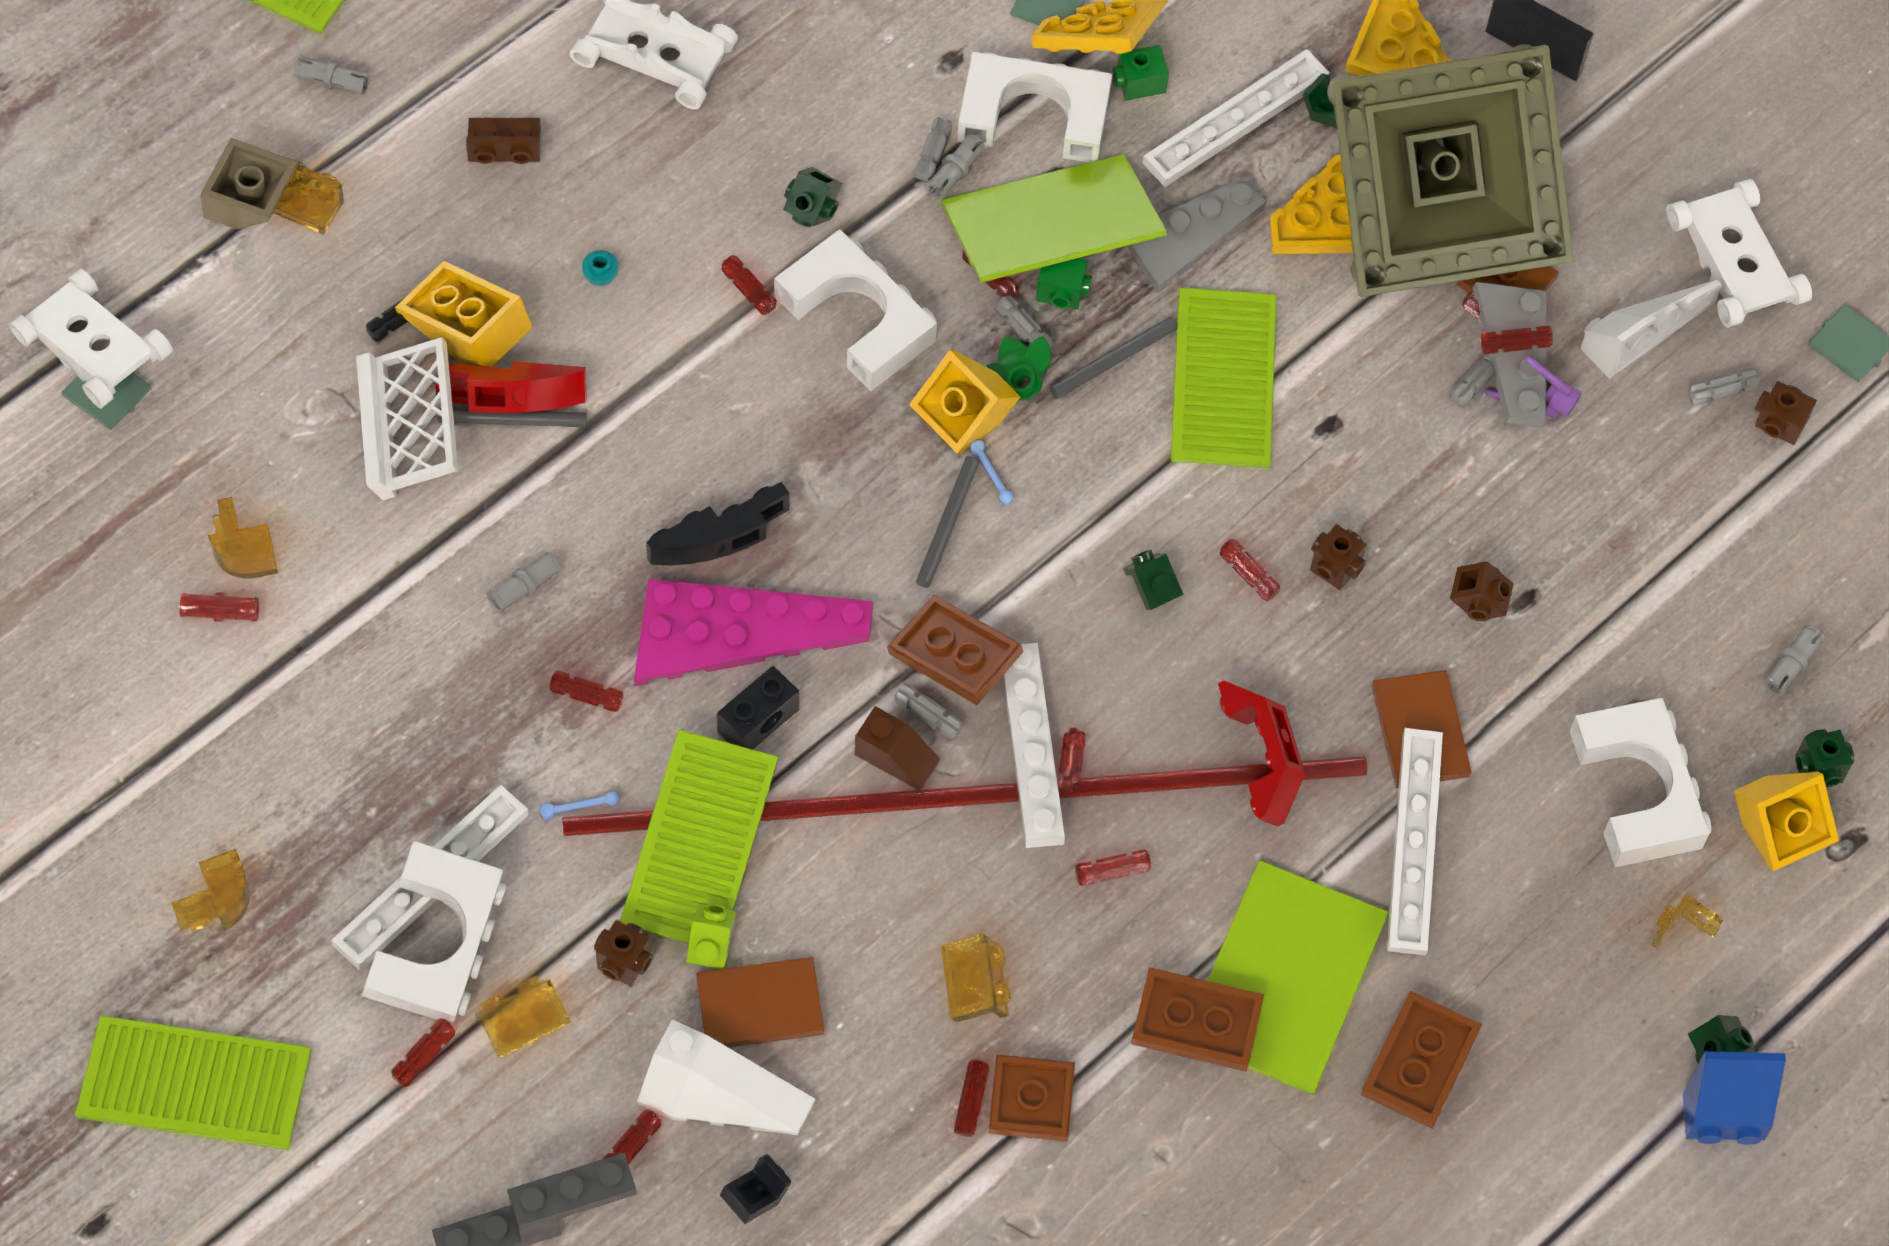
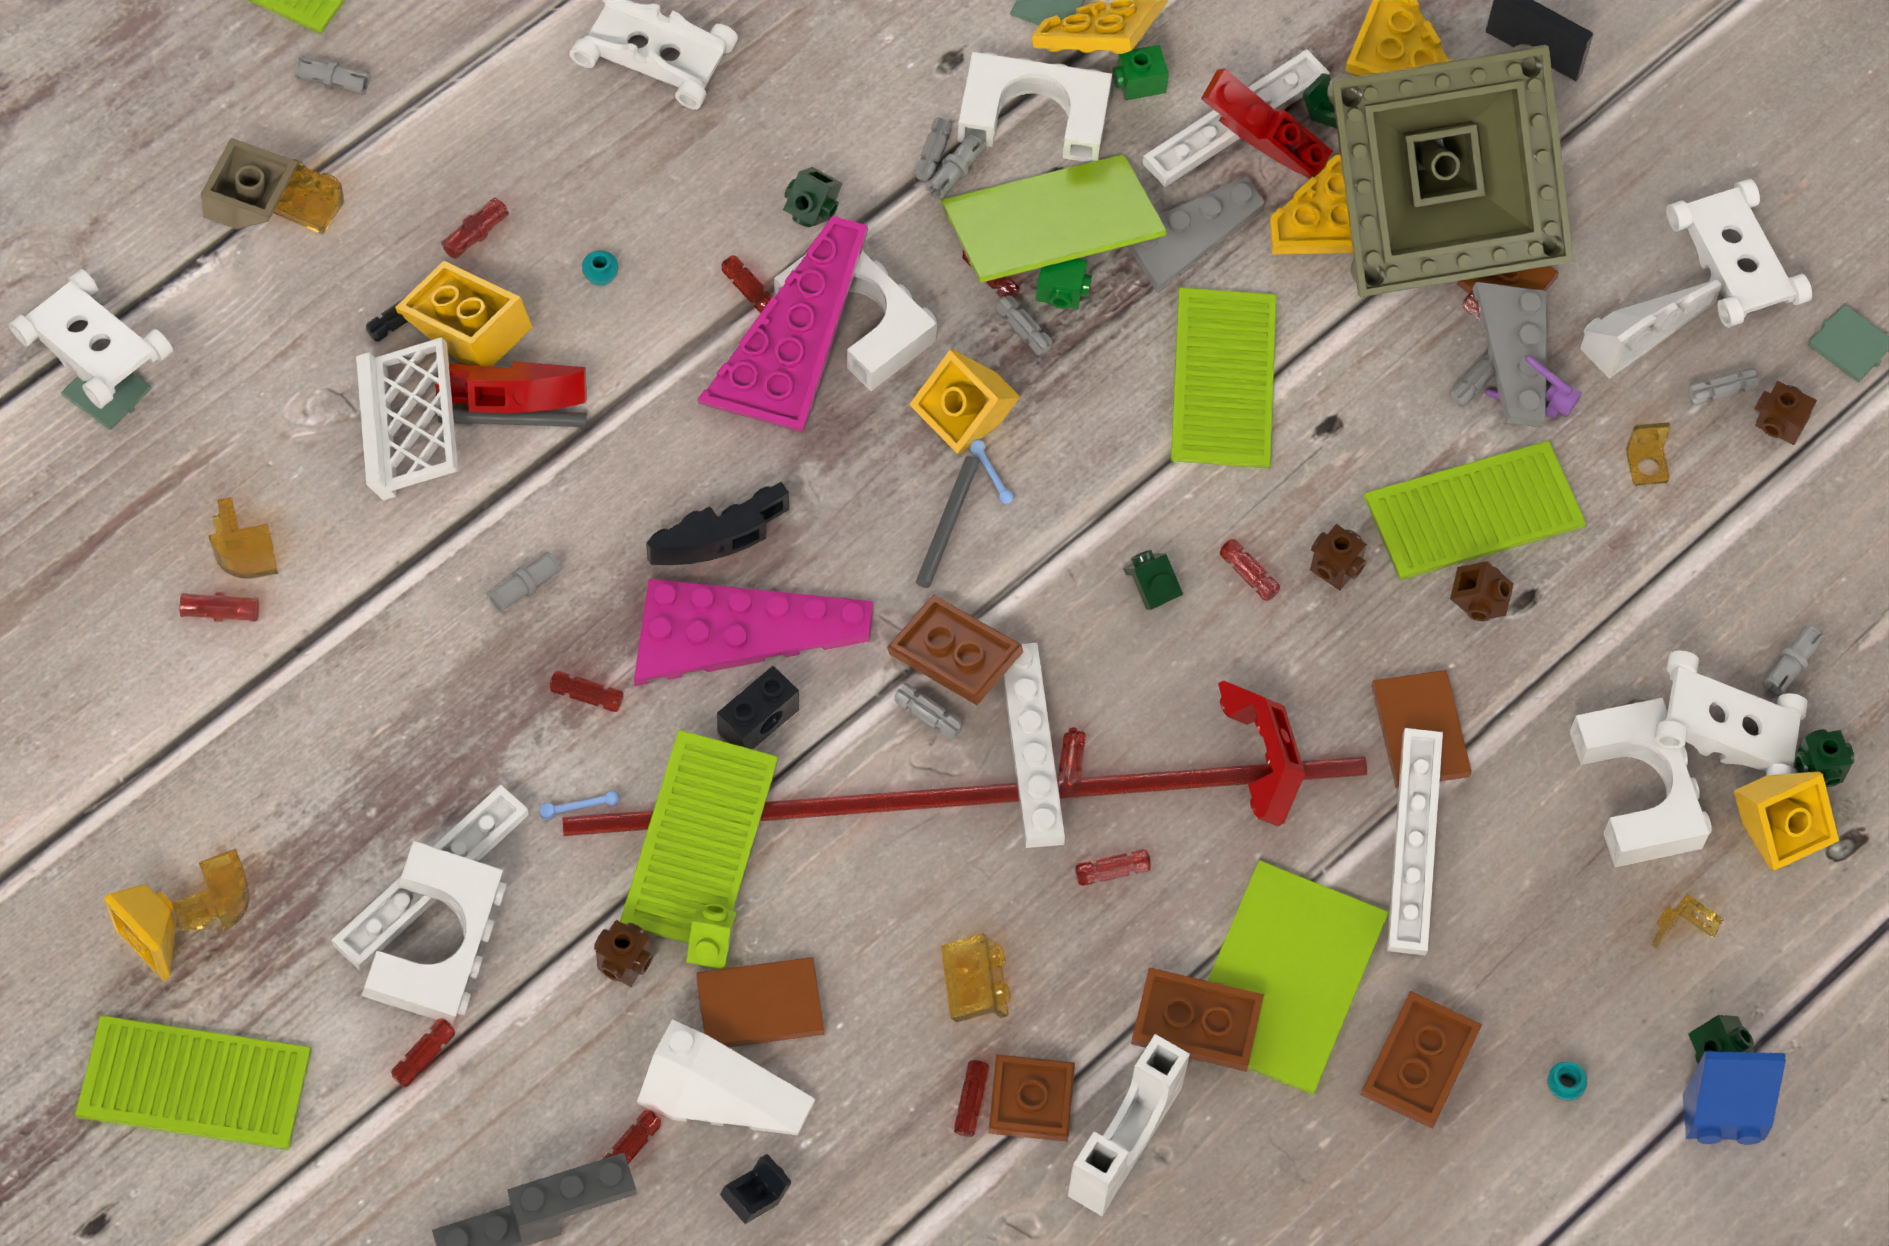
(145, 924): none -> yellow slope
(475, 228): none -> clear red pin
(503, 140): reddish brown bracket -> none
(522, 1016): clear yellow bracket -> none
(787, 346): none -> dark pink wing
(895, 748): reddish brown slope -> none
(1022, 363): green plate -> none
(1110, 1157): none -> white arch
(1113, 358): dark grey bar -> none
(1265, 128): none -> red slope
(1474, 510): none -> lime window
(1516, 339): clear red axle -> none
(1571, 1071): none -> teal plate
(1648, 443): none -> clear yellow bracket
(1691, 722): none -> white piece

